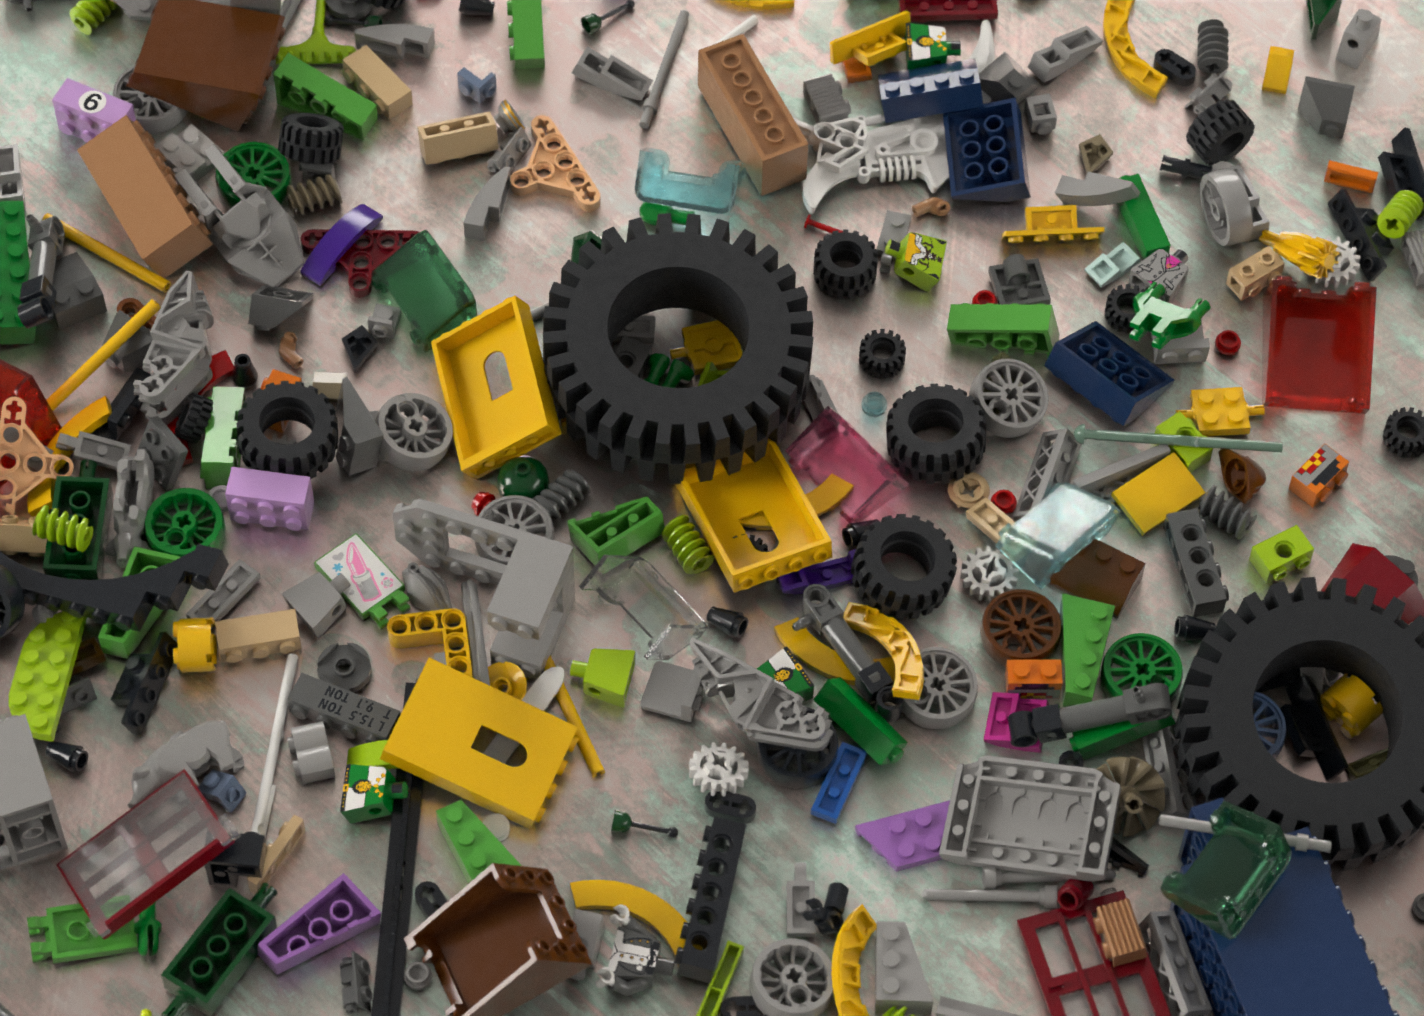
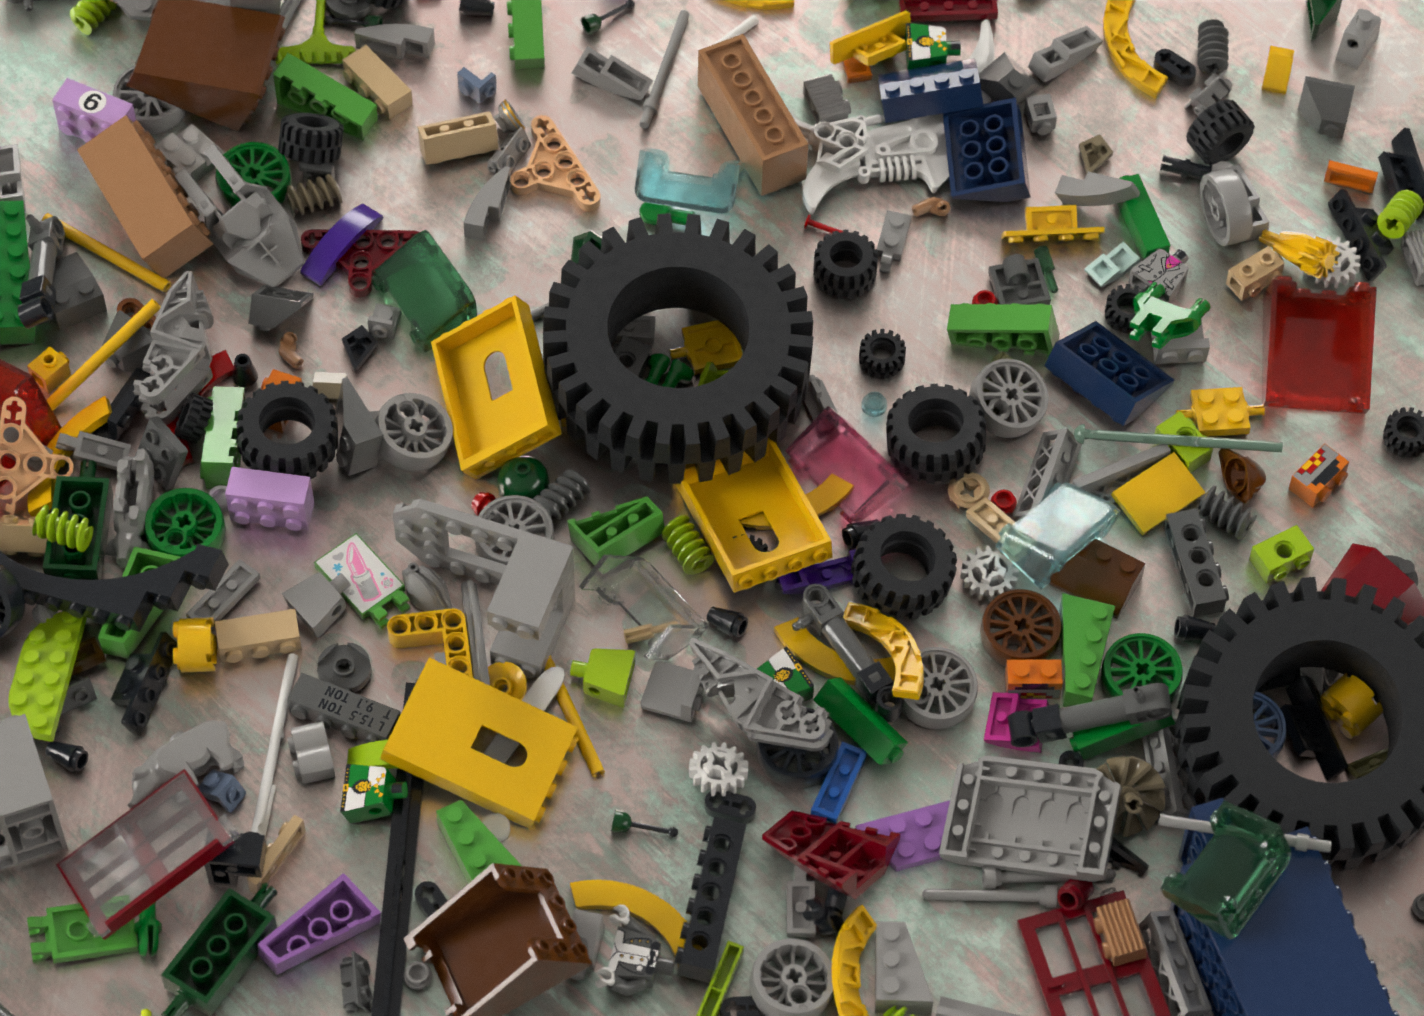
(50, 369): none -> yellow brick
(644, 632): none -> tan axle
(833, 853): none -> dark red wedge
(918, 259): lime torso -> none
(1047, 266): none -> clear green axle
(1228, 342): red plate -> none

